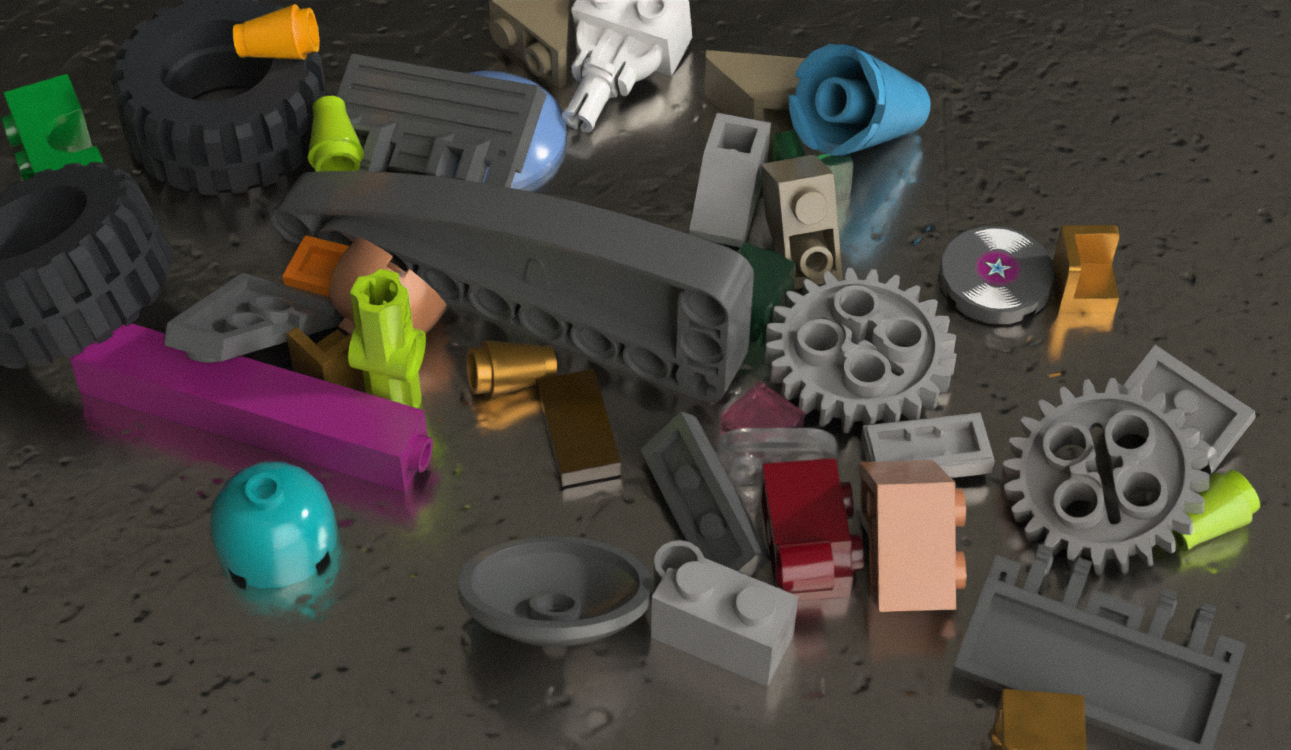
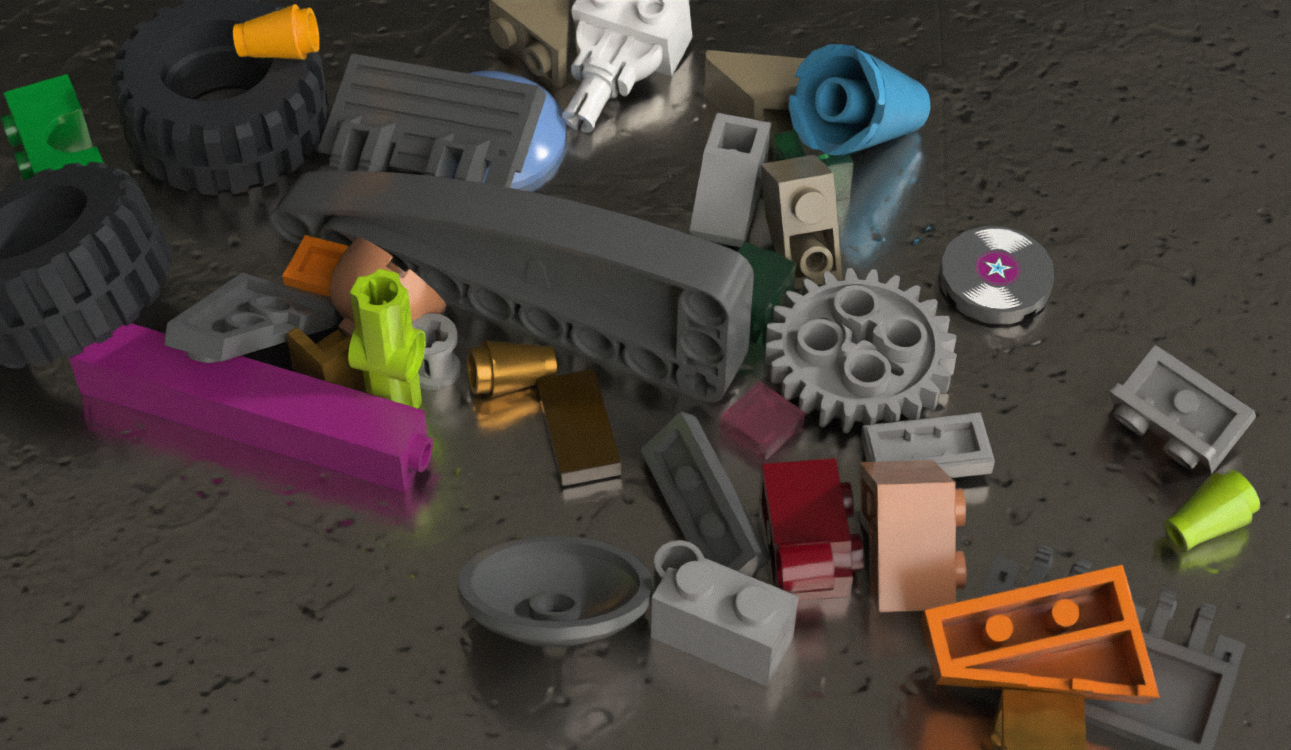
(272, 524): teal cylinder -> none
(333, 138): lime cone -> none
(442, 361): none -> light grey bush
(746, 450): clear plate -> none
(1046, 638): none -> orange wedge
(1085, 269): pearl gold panel -> none
(1162, 465): light grey gear -> none

